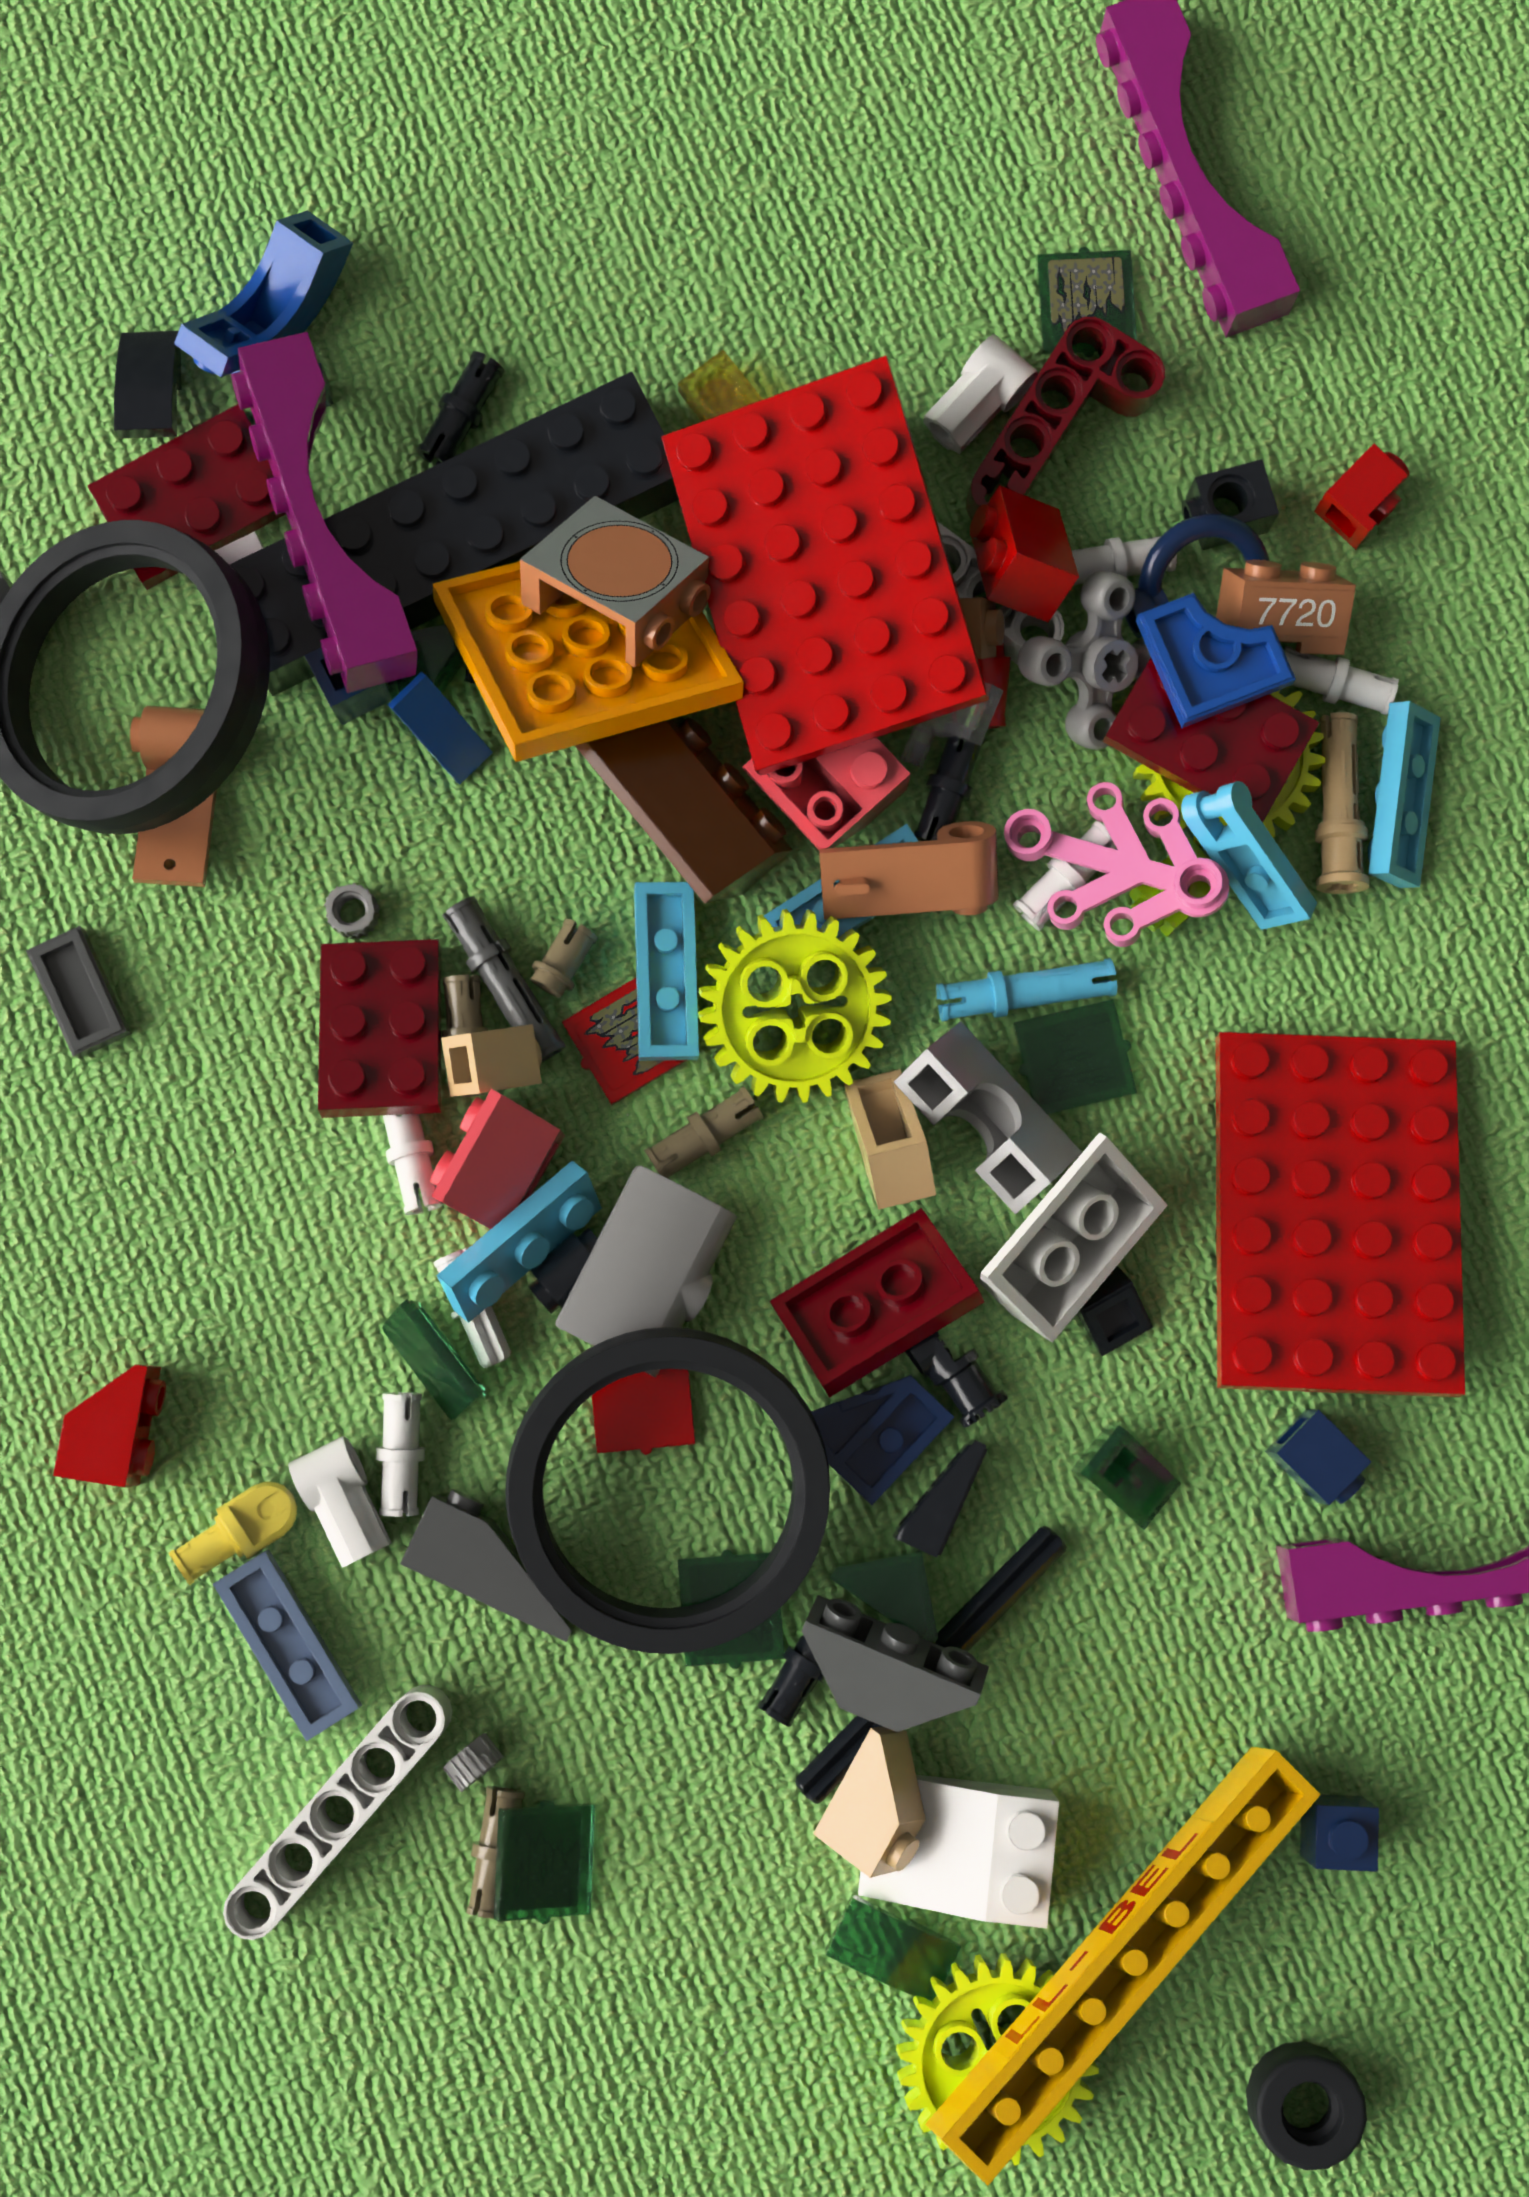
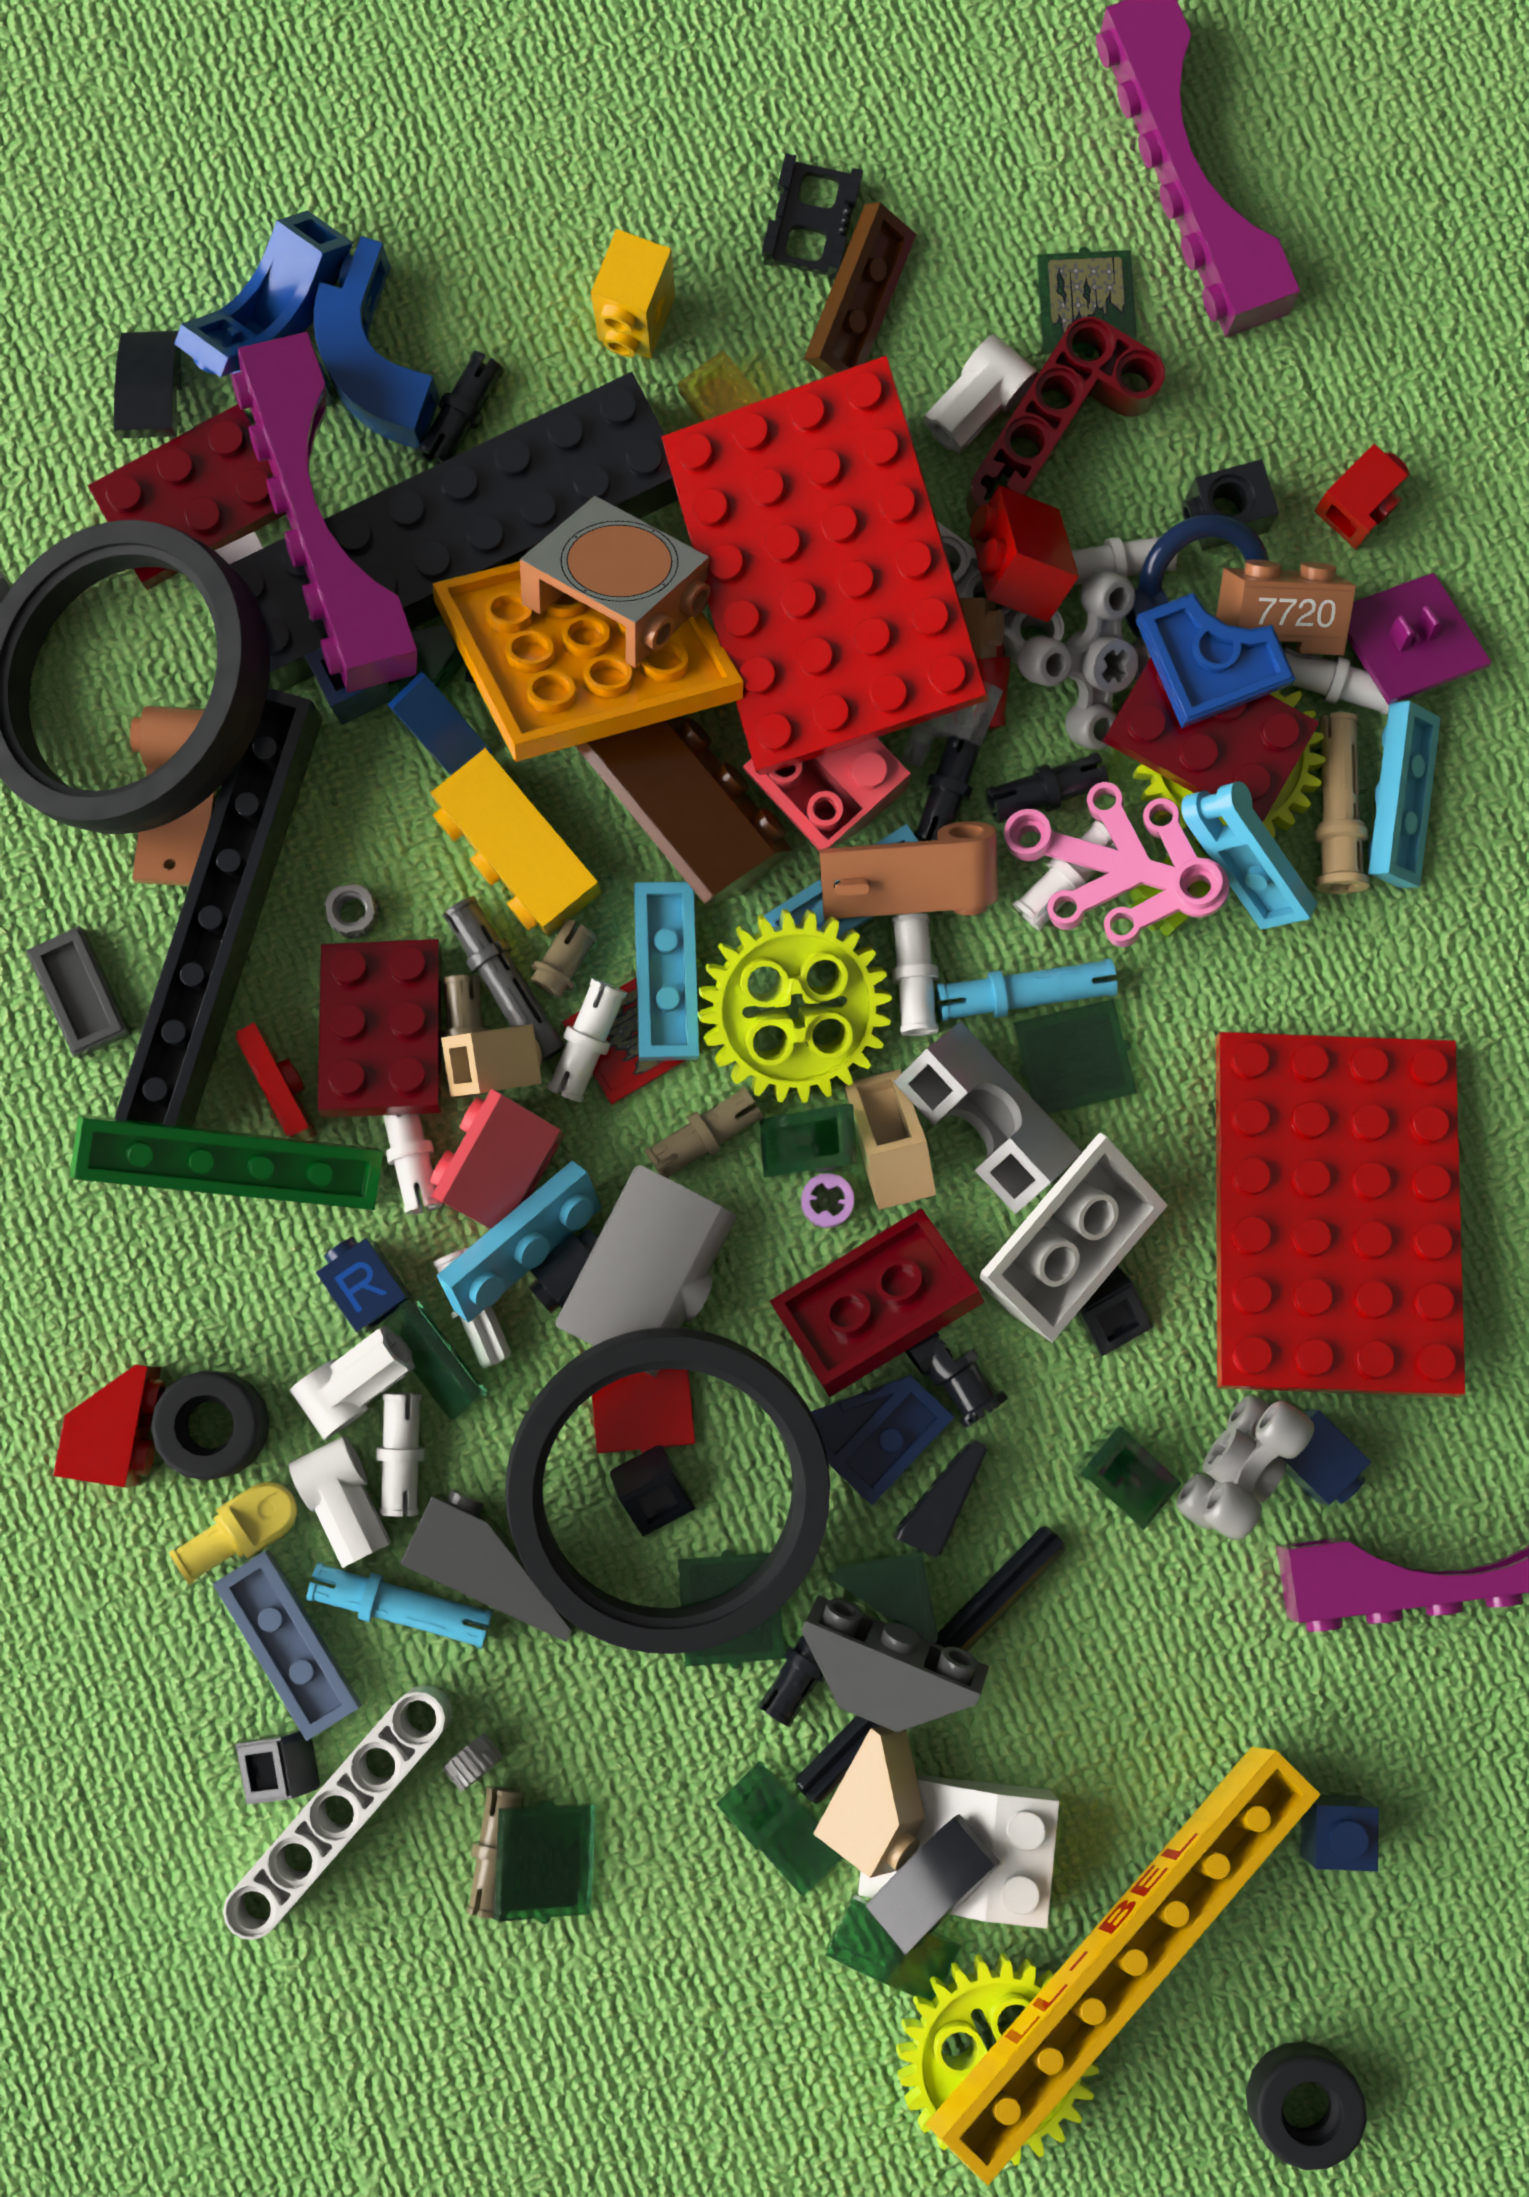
(172, 1419): none -> black tyre
(220, 917): none -> black brick
(225, 1162): none -> green plate
(277, 1767): none -> black slope
(278, 1081): none -> red plate
(341, 1388): none -> white piece
(362, 1283): none -> dark blue brick
(376, 391): none -> blue arch
(398, 1605): none -> medium azure pin
(513, 844): none -> yellow brick
(586, 1040): none -> white pin
(633, 294): none -> yellow brick
(651, 1490): none -> black slope
(780, 1828): none -> clear green slope
(794, 214): none -> black piece
(809, 1142): none -> clear green slope
(829, 1182): none -> lavender bush
(861, 291): none -> reddish brown plate
(915, 974): none -> white pin
(932, 1884): none -> slope
(1046, 787): none -> black pin
(1245, 1466): none -> light grey gear
(1413, 639): none -> magenta piece

